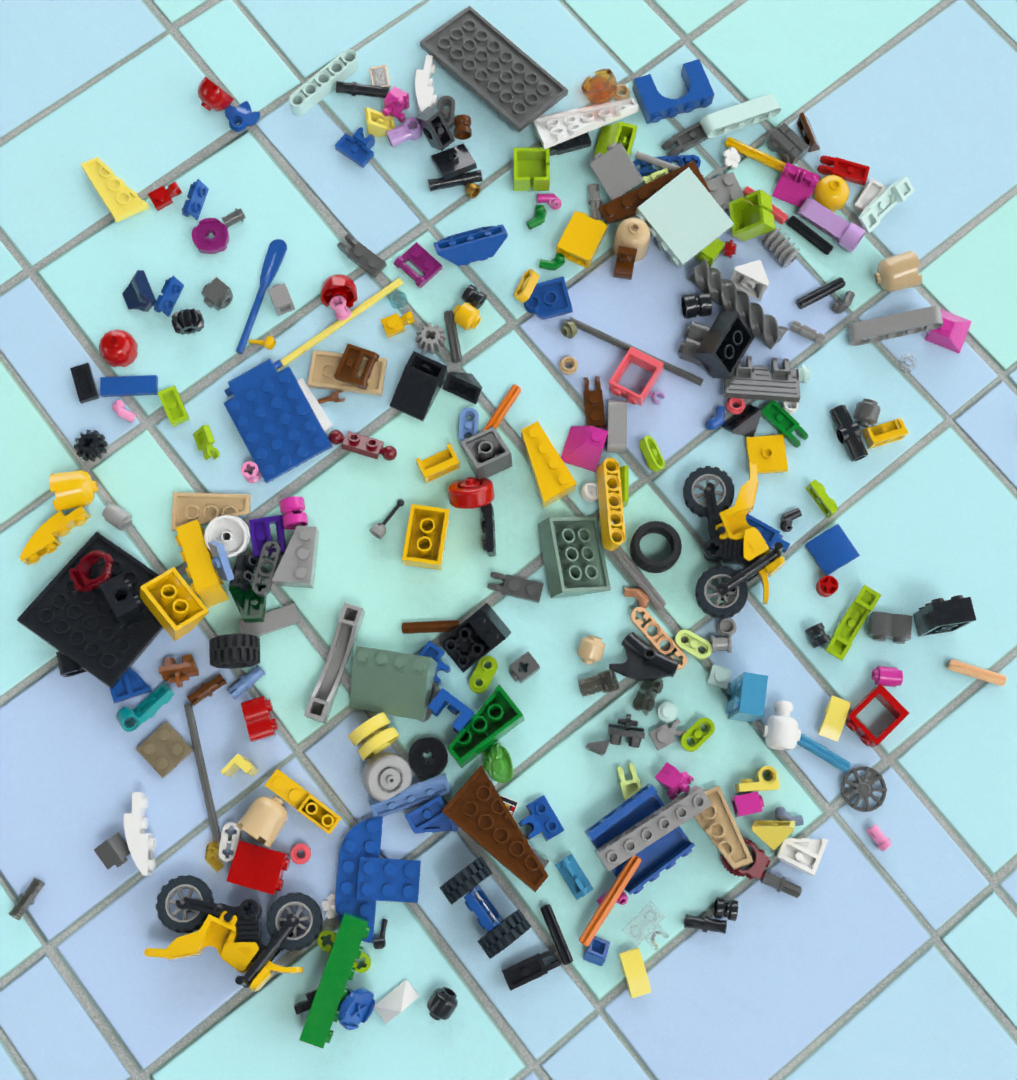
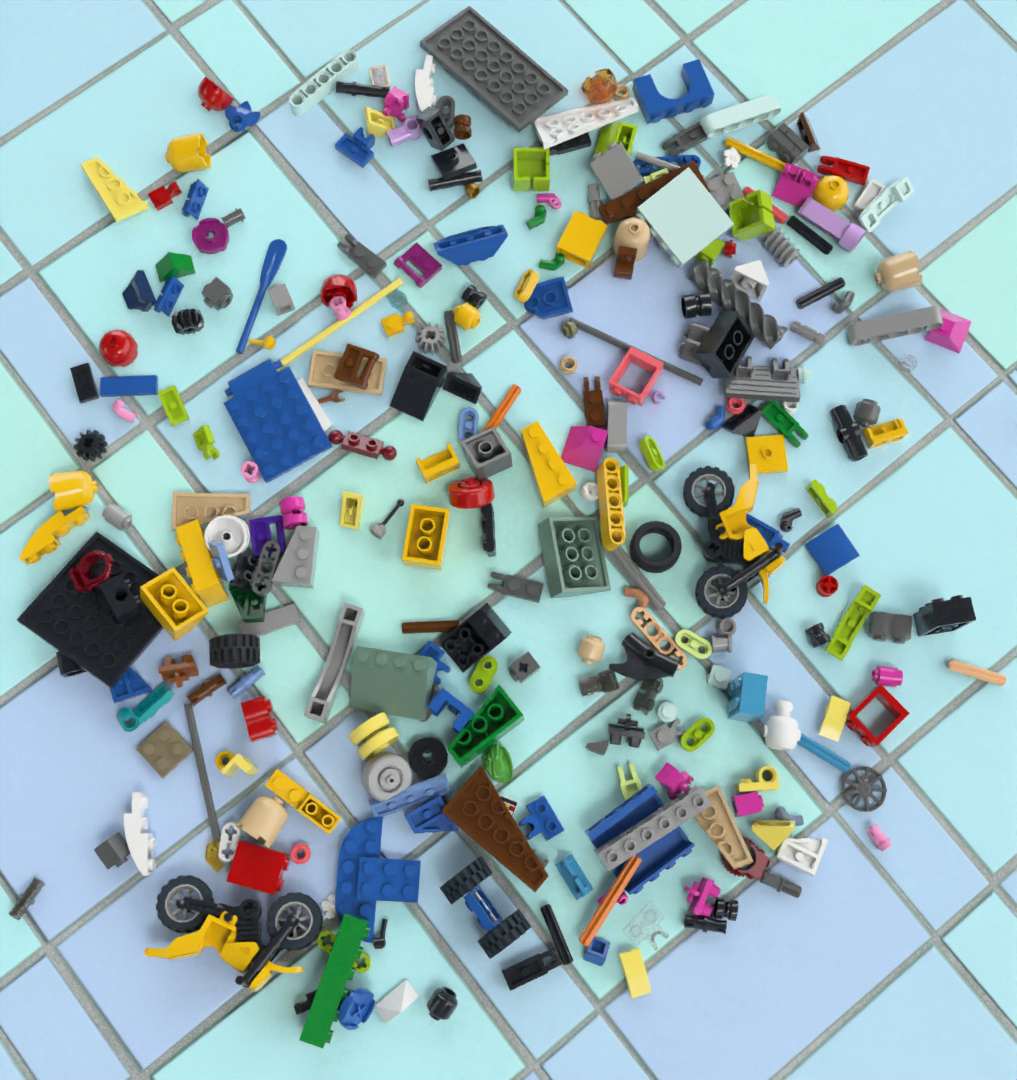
(174, 265): none -> green slope
(188, 153): none -> yellow cylinder
(219, 759): none -> yellow plate
(351, 510): none -> light yellow slope
(698, 894): none -> dark pink hips

